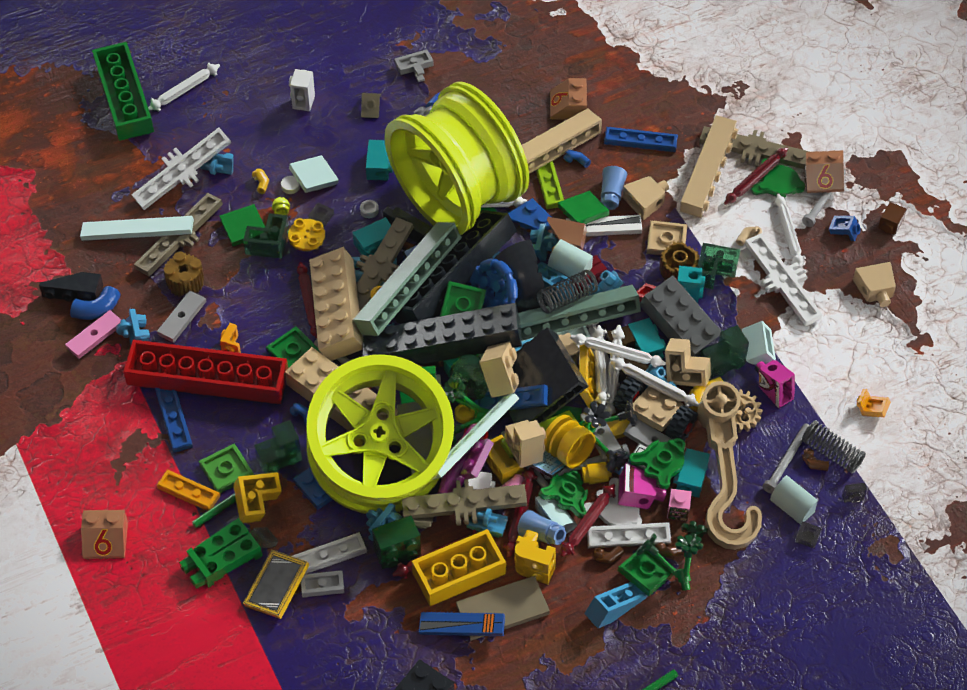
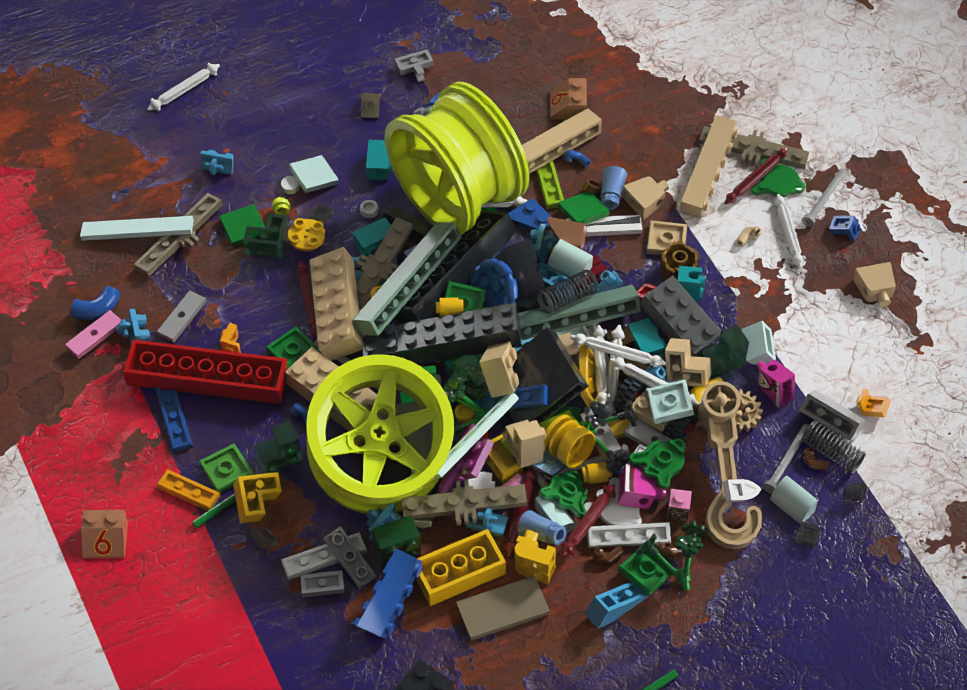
(76, 286): black slope -> none
(123, 91): green brick -> none
(181, 168): white hinge -> none
(184, 274): pearl gold brick -> none
(220, 554): green hips -> none
(261, 176): yellow arm -> none
(276, 584): tile -> none
(302, 89): white brick -> none
(311, 489): blue wing -> none
(356, 567): none -> light grey tile
(390, 594): none -> blue wedge
(449, 306): none -> yellow brick
(462, 624): blue tile -> none
(592, 186): none -> reddish brown tile
(641, 139): blue tile -> none
(670, 401): none -> light aqua tile
(693, 472): teal brick -> none
(719, 261): clear green brick -> none
(740, 490): none -> white plate
(783, 279): white hinge -> none
(825, 171): nougat slope -> none
(832, 415): none -> light grey brick
(892, 218): reddish brown brick -> none

